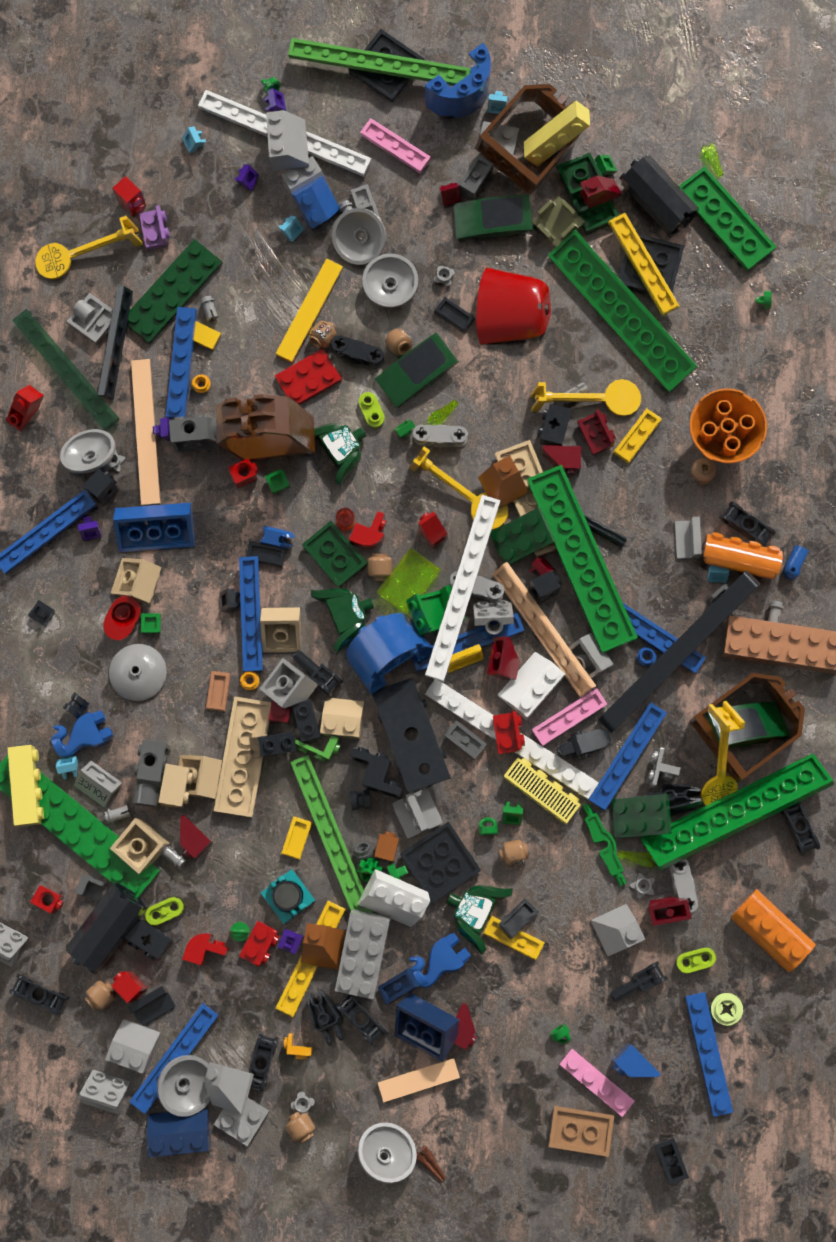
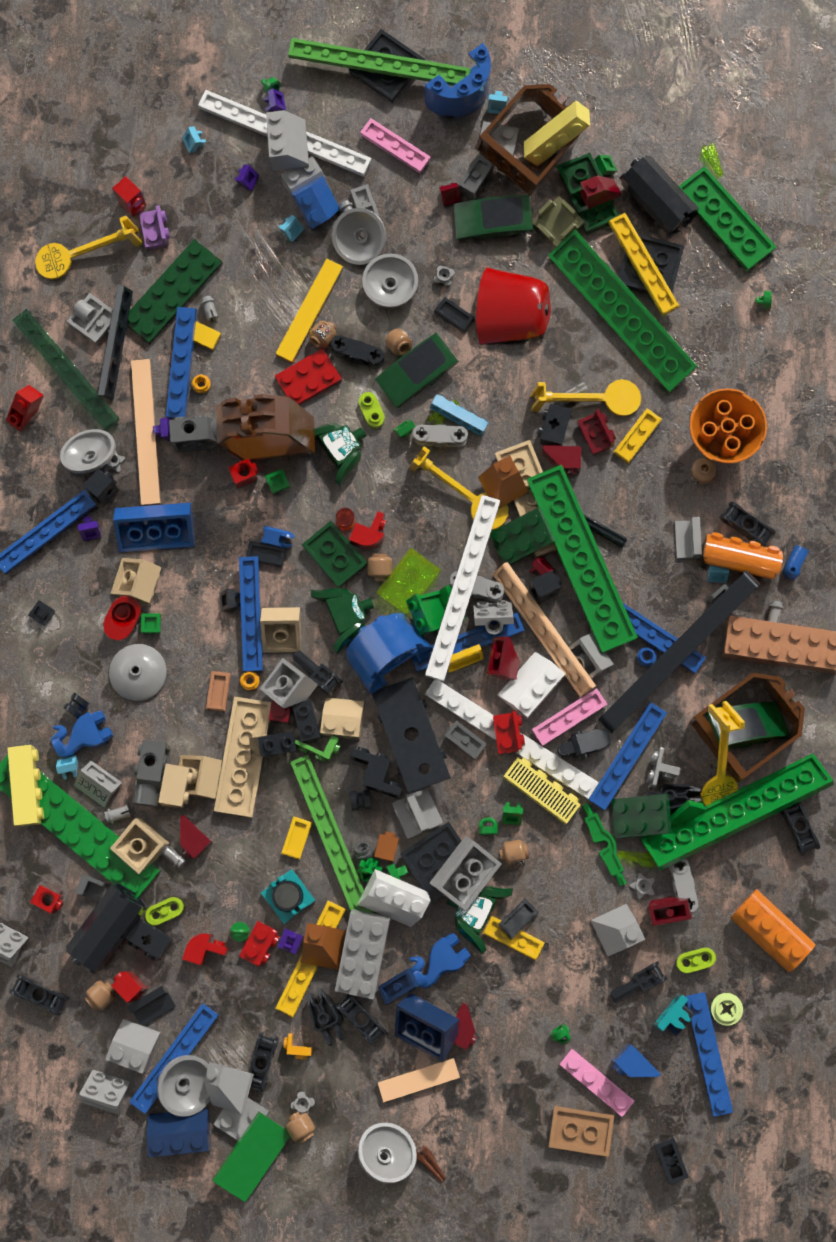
(251, 1156): none -> green tile
(431, 529): red slope -> none
(458, 415): none -> piece
(465, 873): none -> light grey slope
(675, 1016): none -> teal piece
(687, 812): none -> green tile

